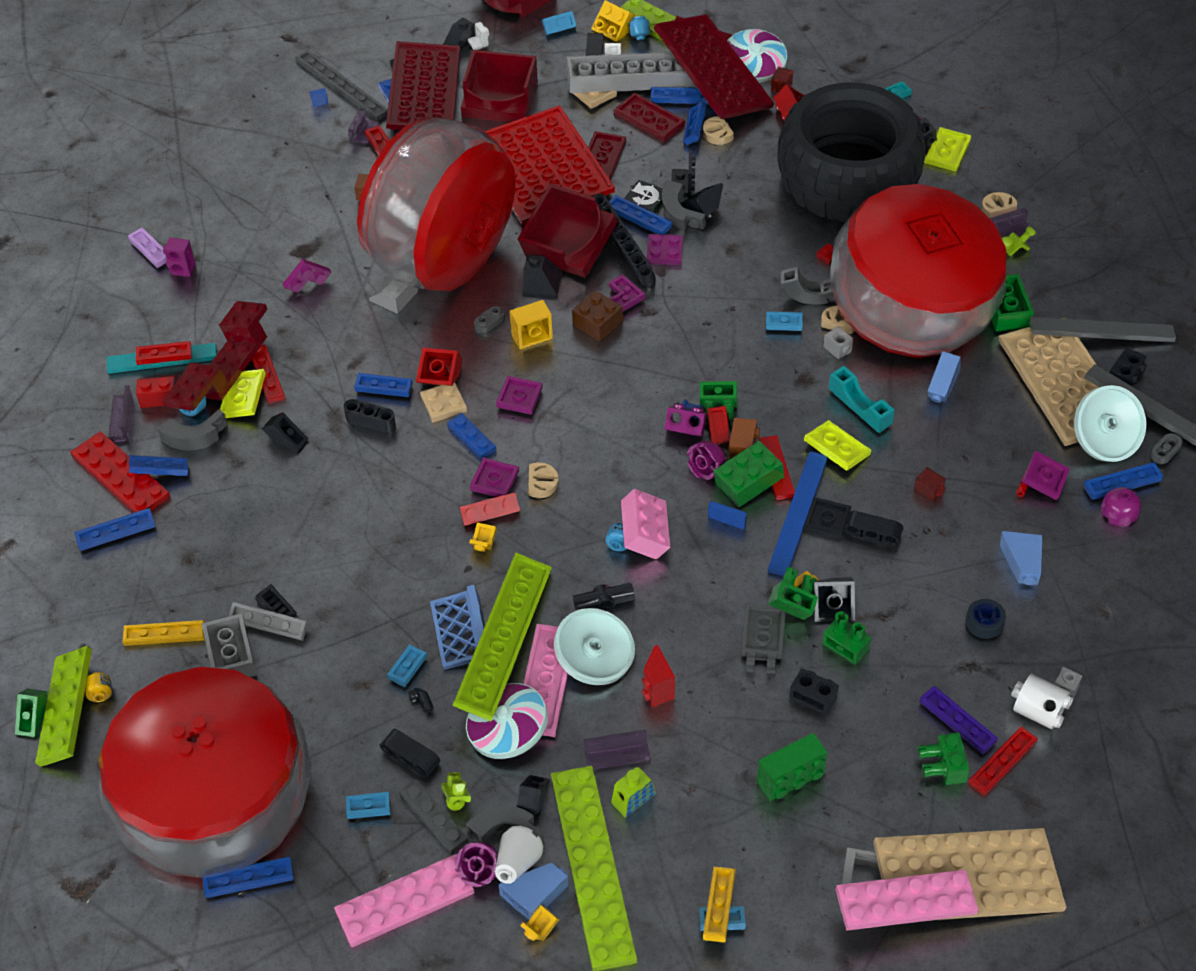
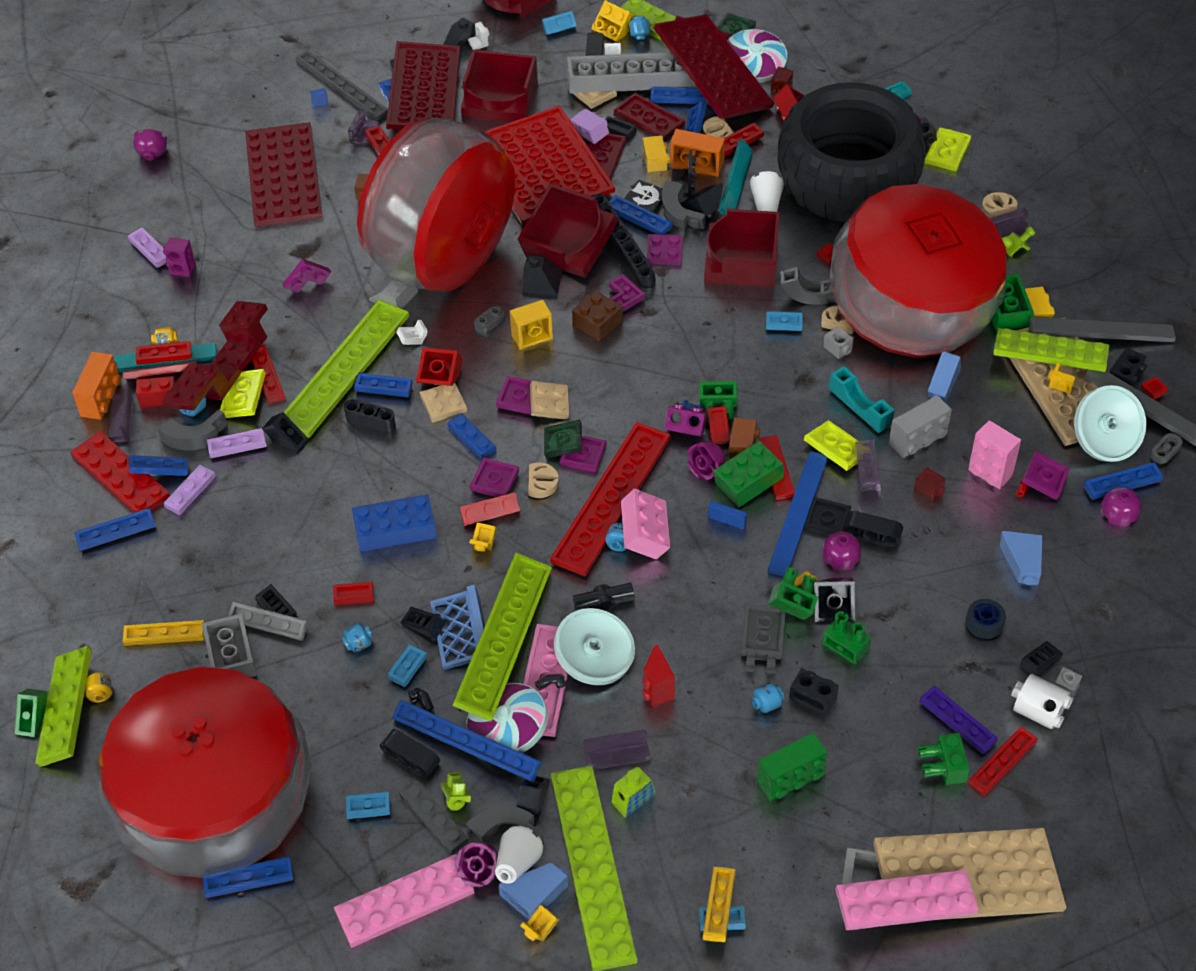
(96, 385): none -> orange brick
(149, 143): none -> magenta cylinder
(157, 370): none -> tile
(164, 335): none -> yellow head
(189, 489): none -> lavender plate
(236, 443): none -> lavender plate
(283, 174): none -> dark red plate
(342, 368): none -> lime plate
(353, 593): none -> red tile
(357, 637): none -> dark azure head
(394, 522): none -> blue brick
(413, 335): none -> white bracket
(424, 623): none -> black slope
(467, 740): none -> blue tile
(549, 400): none -> tan plate
(550, 679): none -> black arm
(562, 439): none -> clear green tile
(588, 458): none -> magenta tile
(590, 126): none -> lavender brick
(603, 507): none -> red plate
(620, 127): none -> black tile
(655, 154): none -> yellow brick
(706, 148): none -> orange brick
(733, 24): none -> clear green tile
(736, 177): none -> teal tile
(742, 248): none -> dark red piece
(749, 134): none -> red plate
(767, 190): none -> white cone
(767, 697): none -> dark azure head
(841, 551): none -> magenta cylinder
(868, 466): none -> clear purple panel
(920, 426): none -> light grey brick
(994, 454): none -> bright pink brick
(1031, 668): none -> black slope
(1040, 302): none -> yellow brick
(1051, 349): none -> lime plate
(1060, 380): none -> yellow bracket
(1154, 388): none -> red plate

